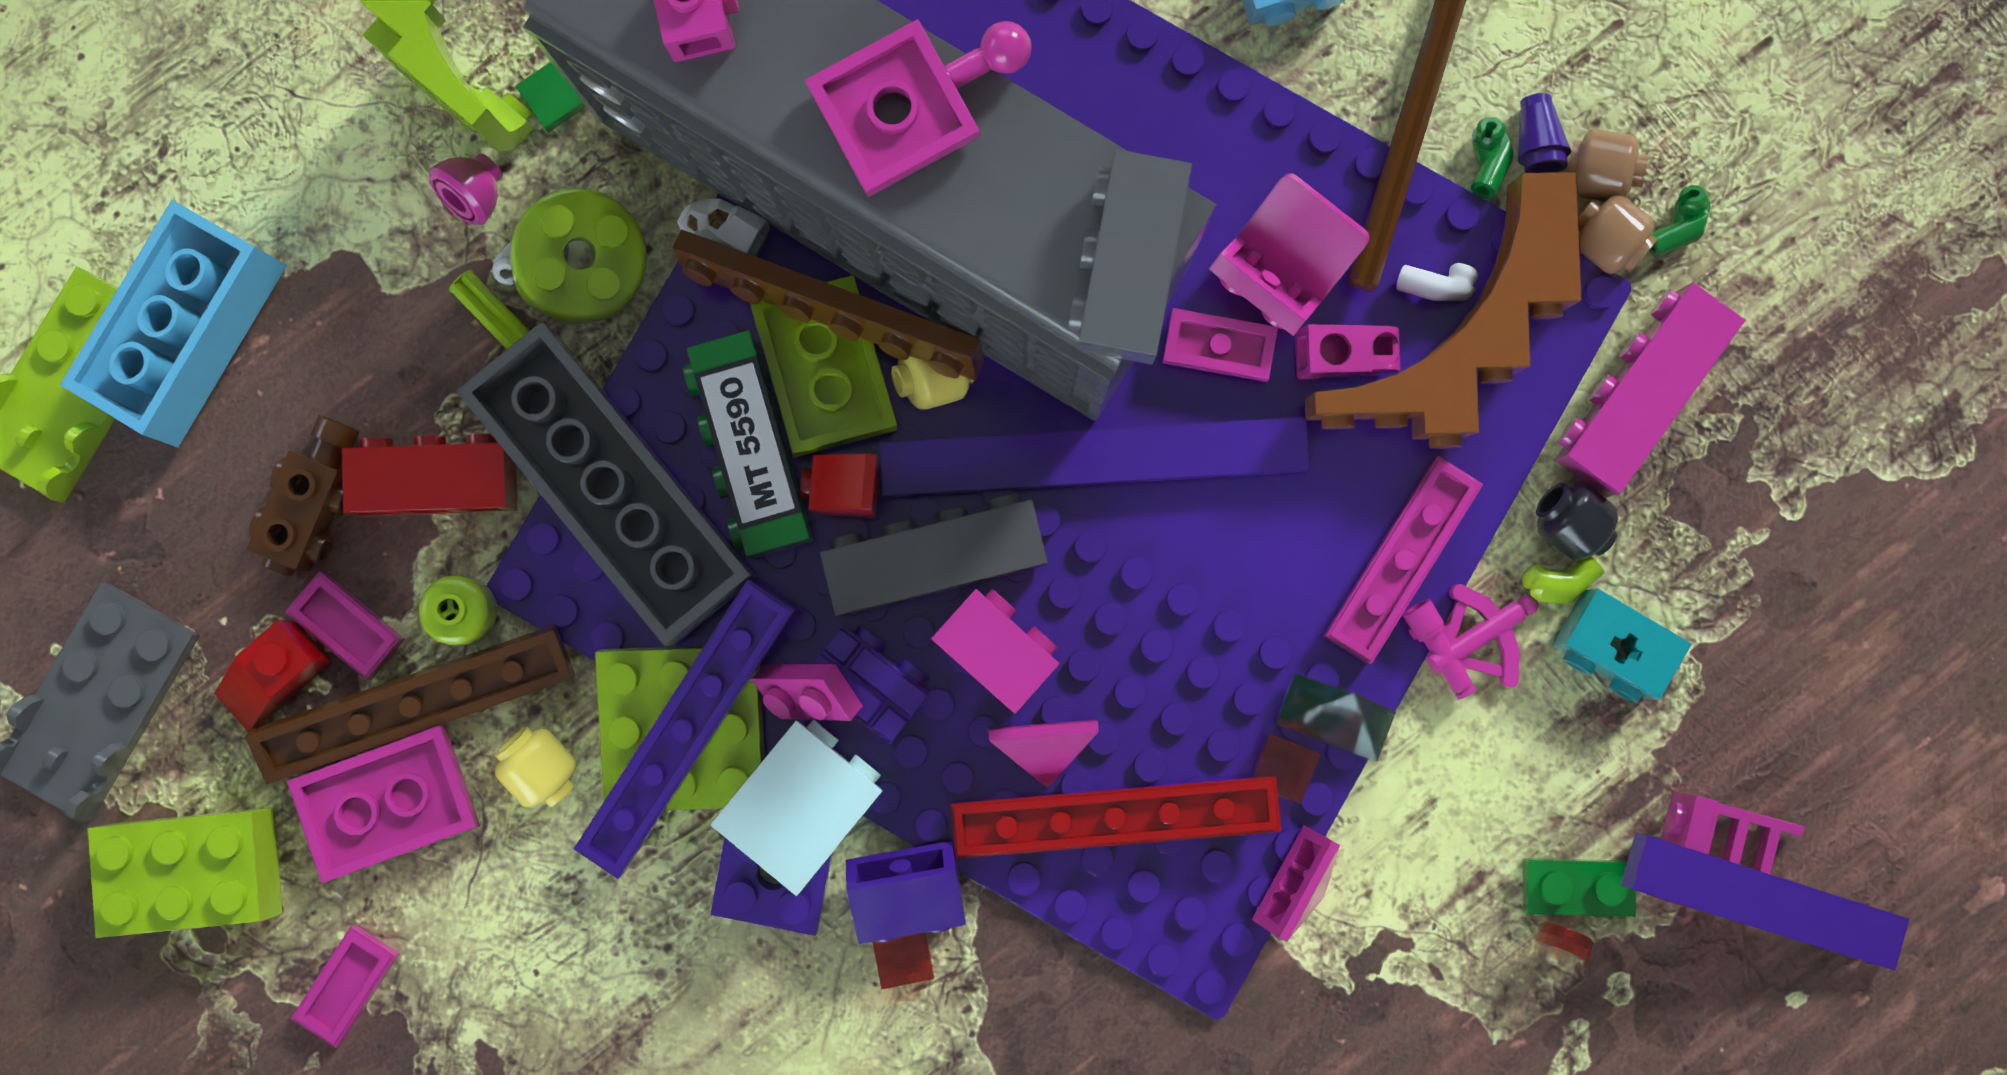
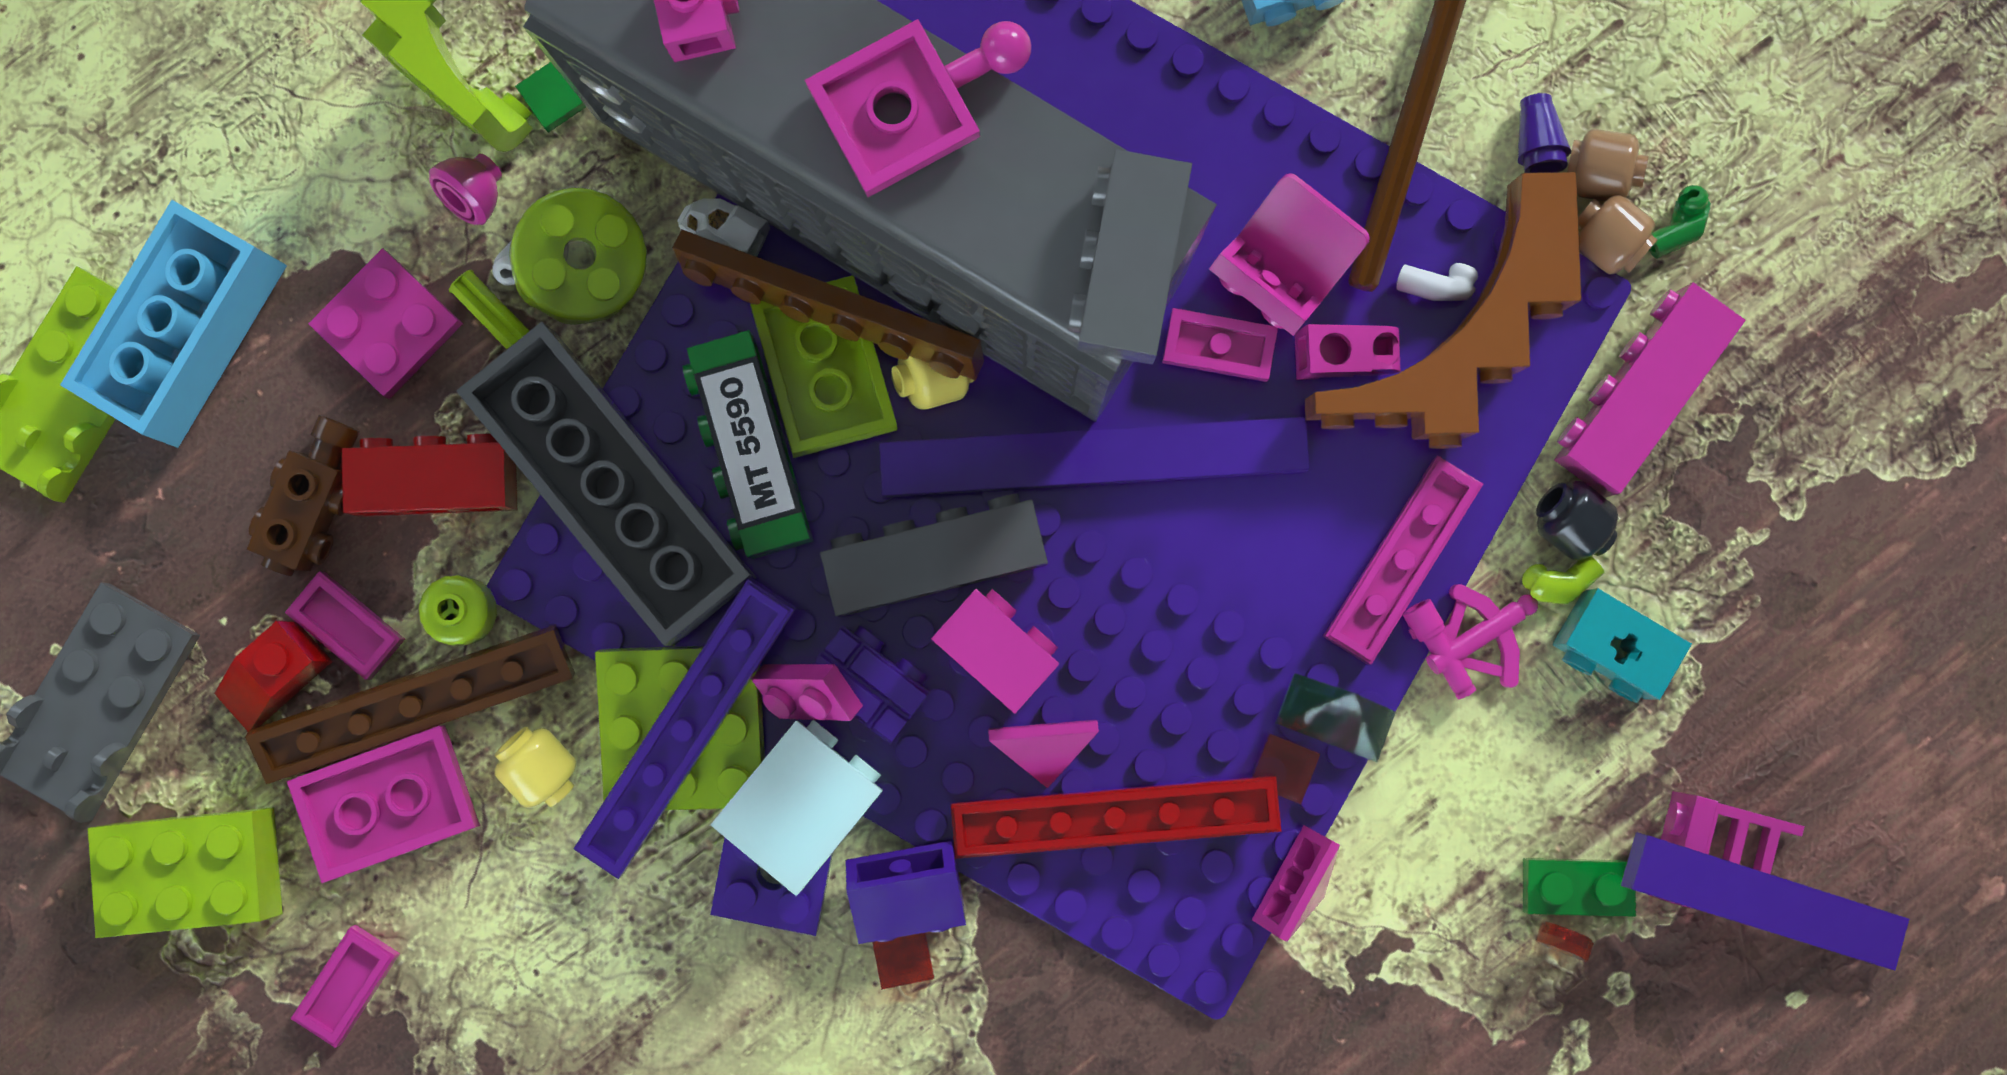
(385, 323): none -> dark pink plate
(842, 485): red slope -> none
(1493, 154): green arm -> none

